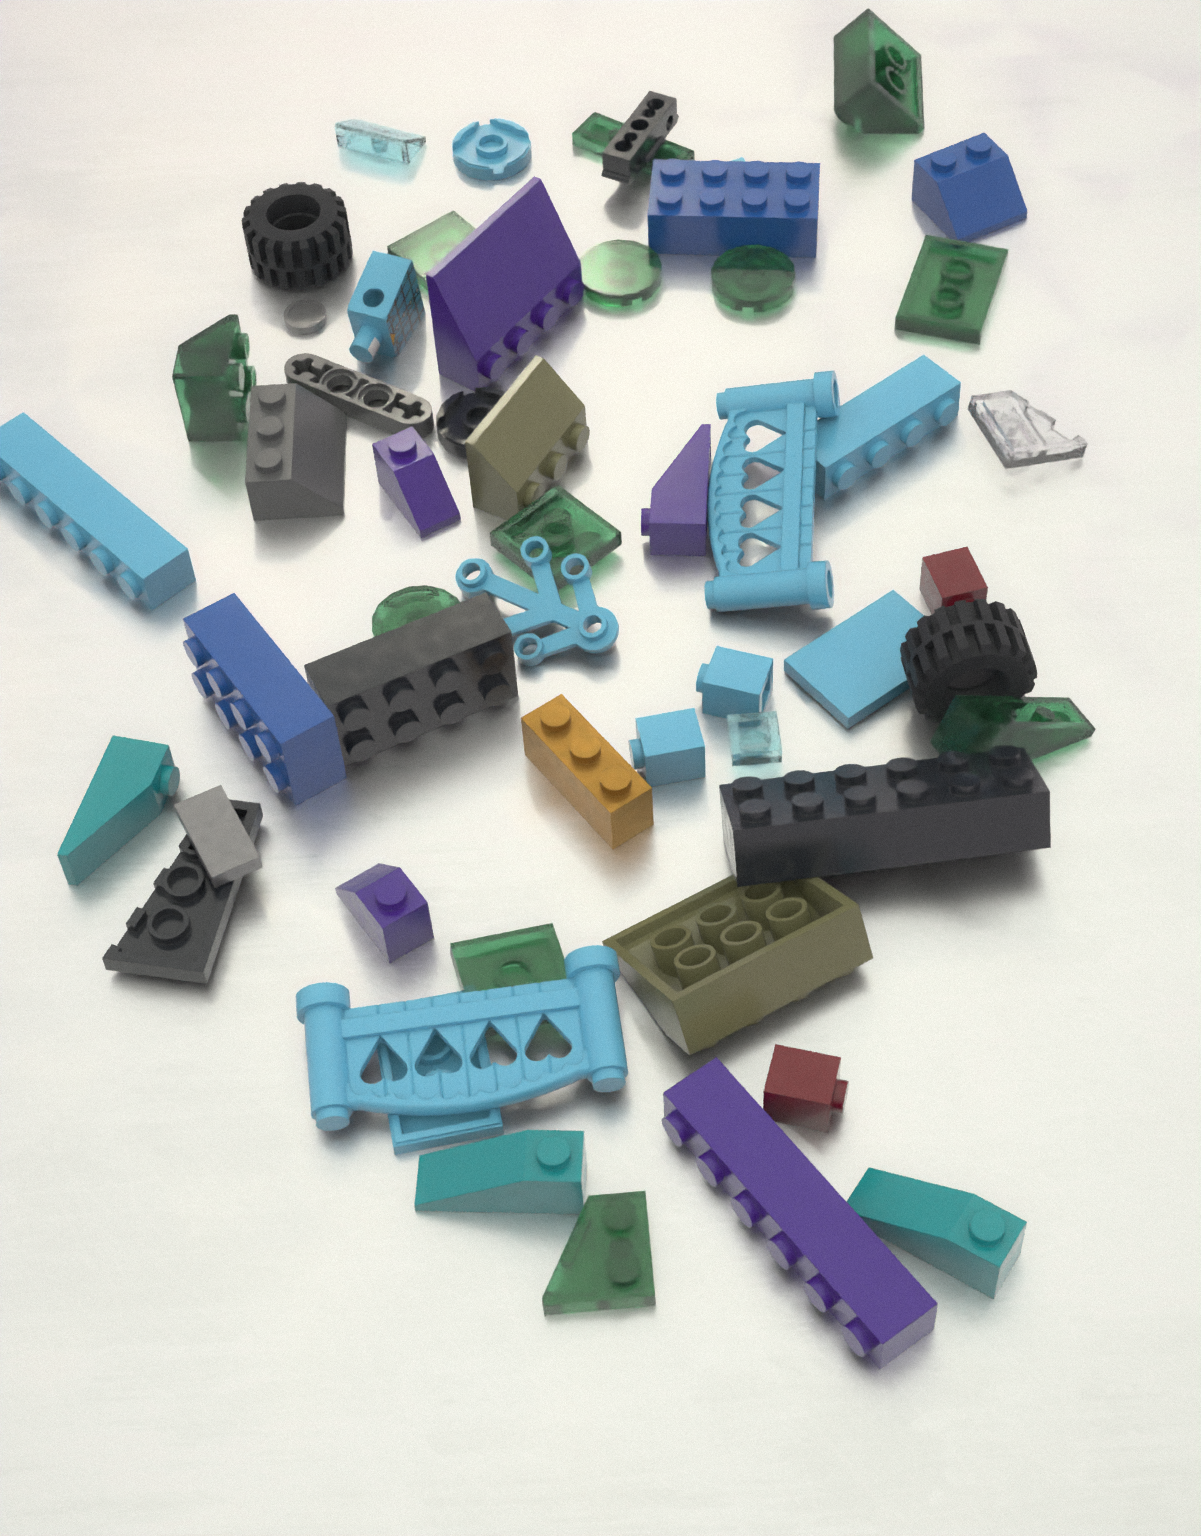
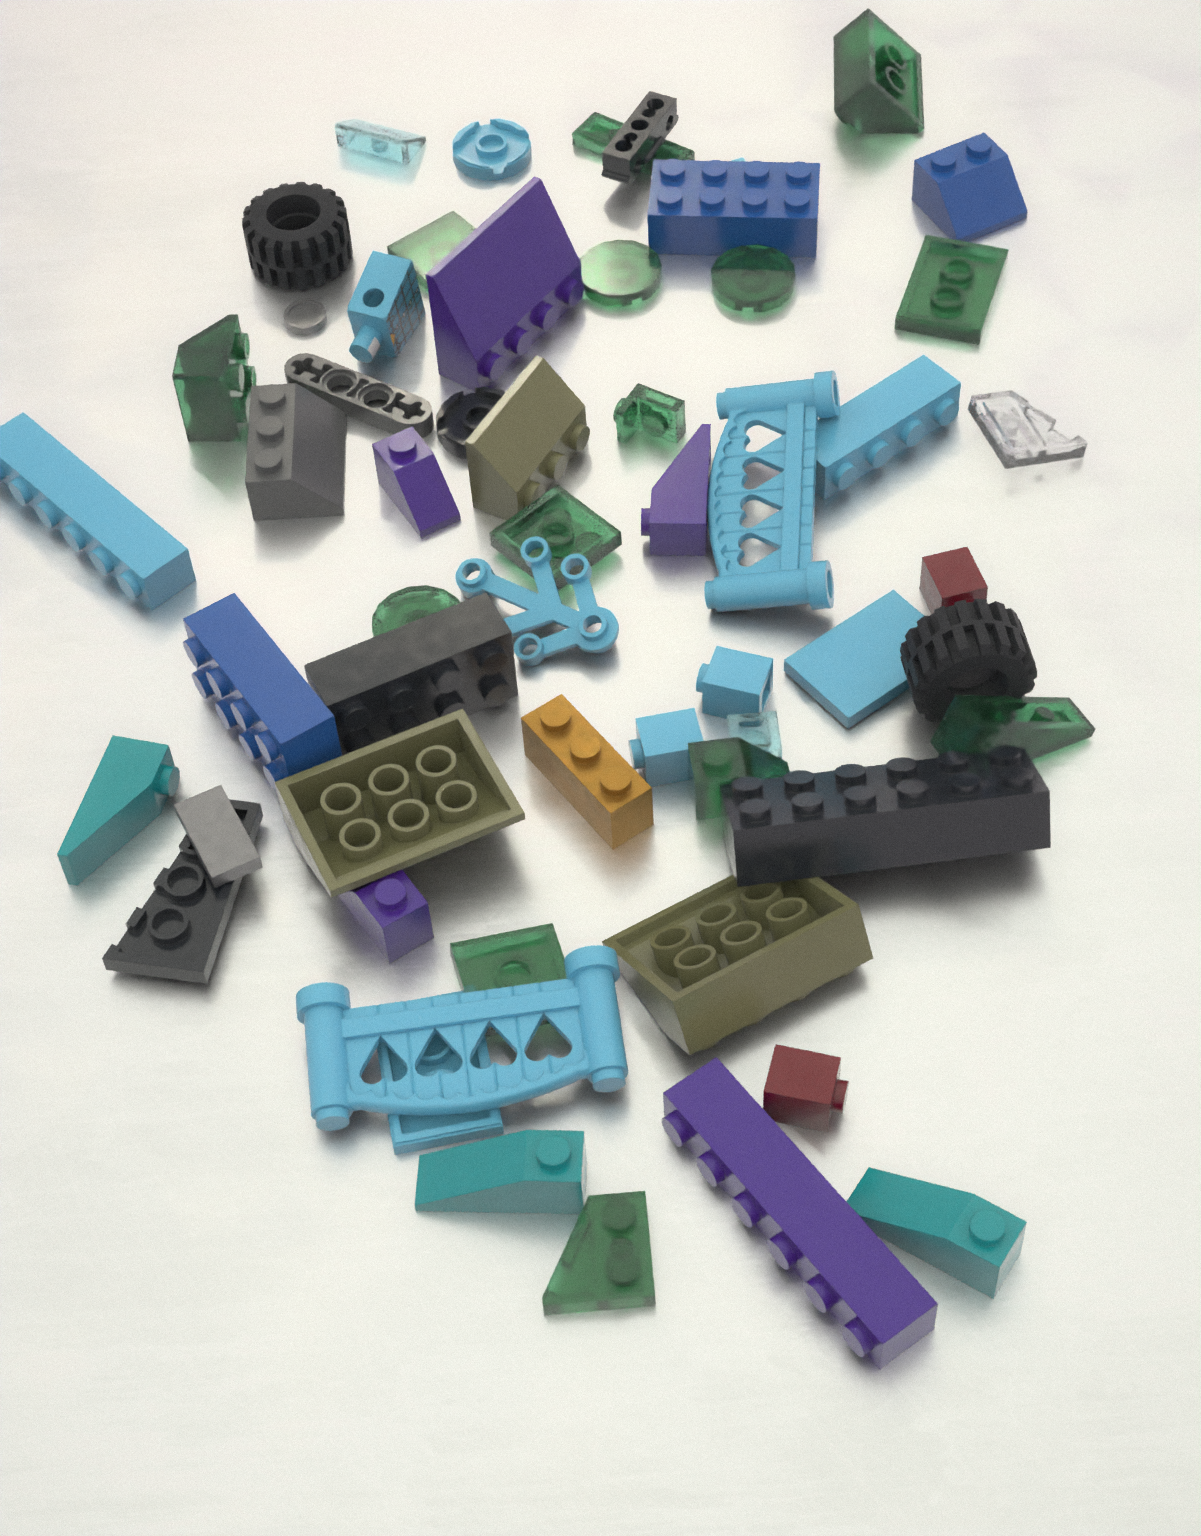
(396, 803): none -> olive slope
(651, 412): none -> clear green bracket
(722, 763): none -> clear green slope

